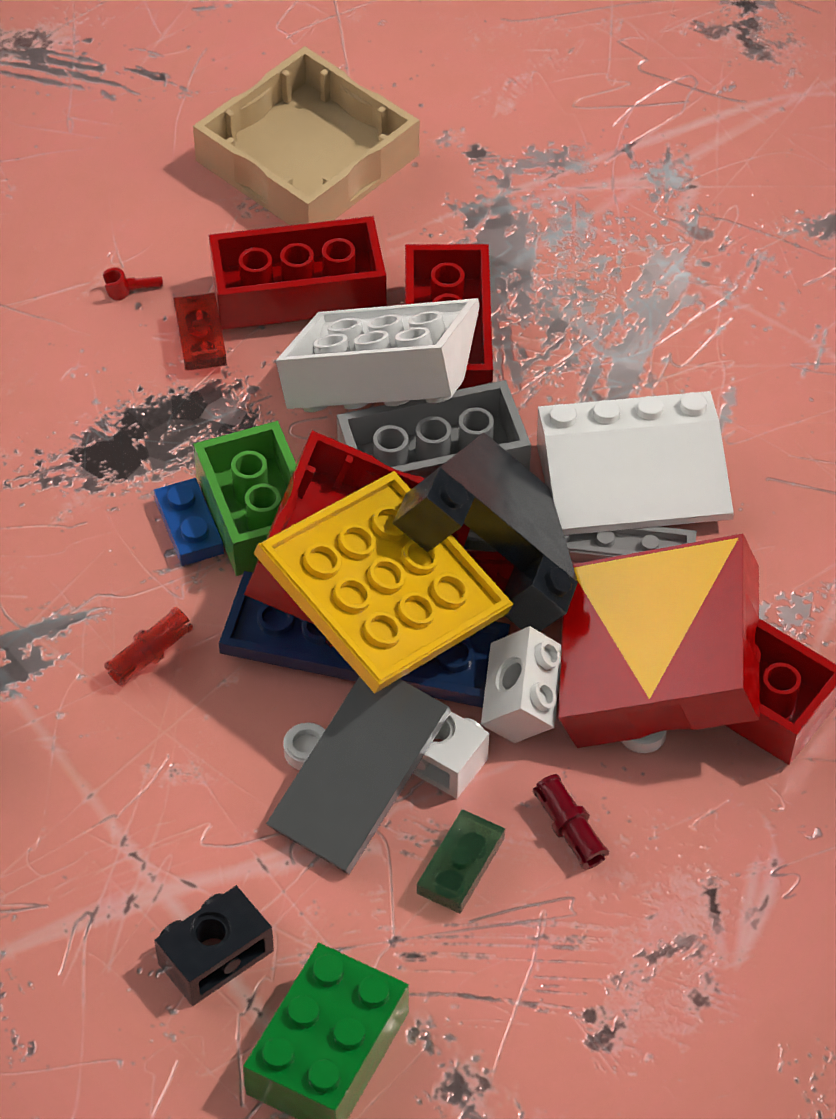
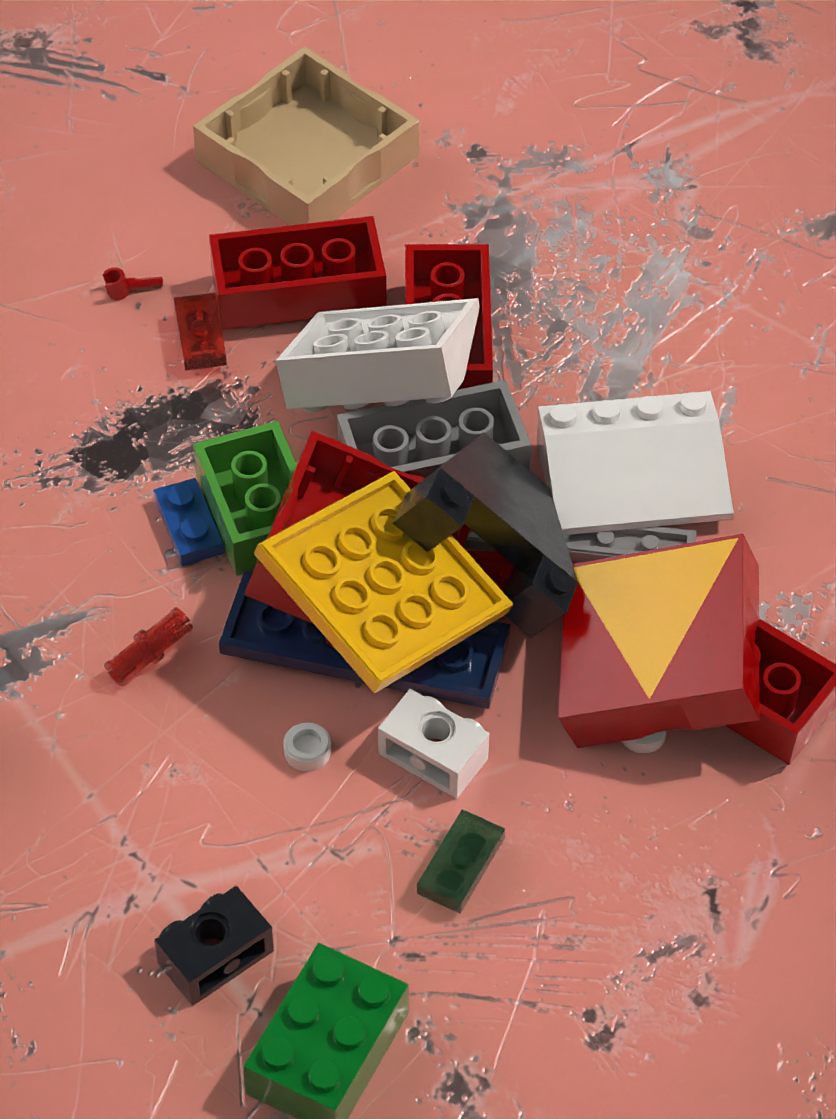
(358, 770): dark grey tile -> none
(522, 685): white brick -> none
(570, 821): dark red pin -> none

